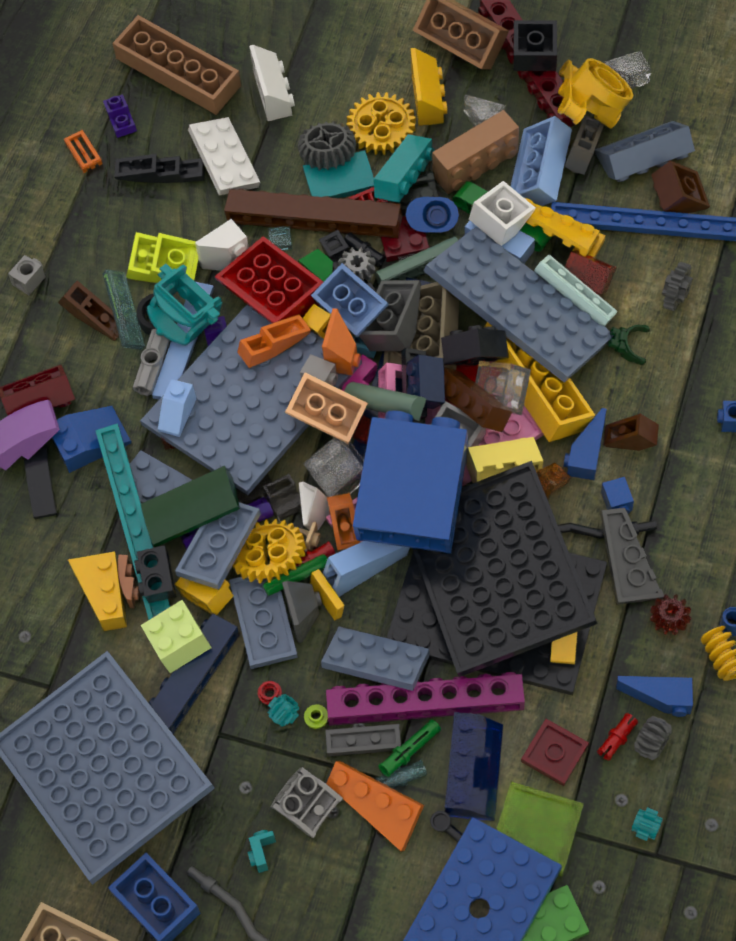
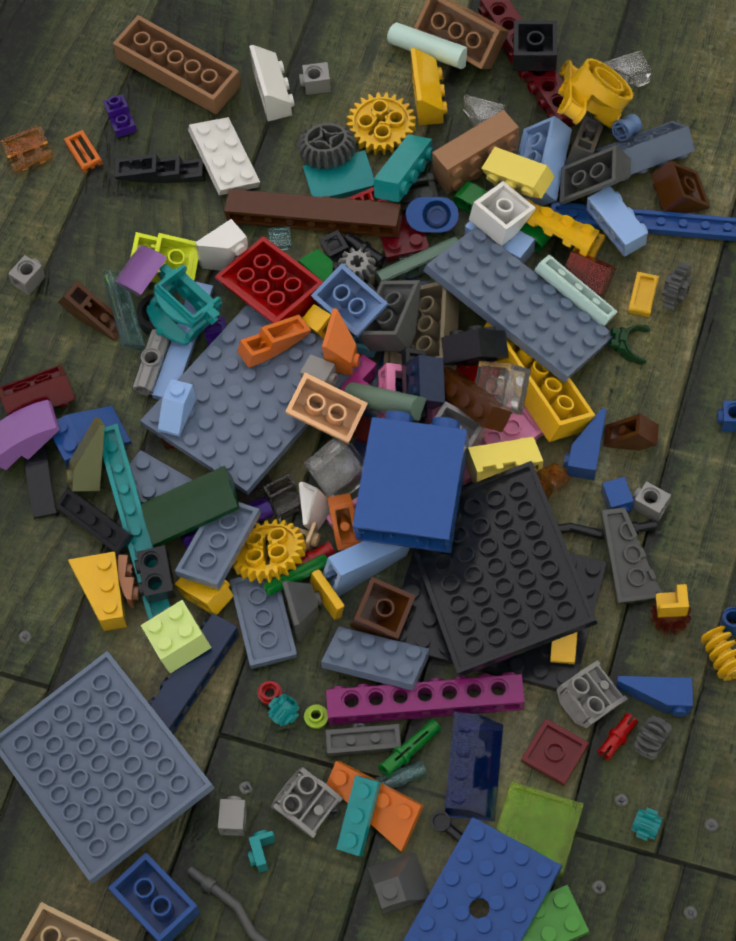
(24, 143): none -> clear orange plate
(86, 462): none -> olive slope
(94, 521): none -> black tile
(140, 270): none -> medium lavender slope
(232, 816): none -> light grey brick
(315, 78): none -> light grey brick
(358, 815): none -> teal plate
(382, 609): none -> reddish brown slope
(398, 883): none -> dark grey slope
(437, 47): none -> light aqua brick
(520, 173): none -> light yellow wedge
(589, 695): none -> light grey slope
(594, 173): none -> dark grey slope
(617, 220): none -> light blue brick
(626, 127): none -> medium blue wheel
(643, 294): none -> yellow tile
(651, 510): none -> light grey brick
(673, 603): none -> yellow panel

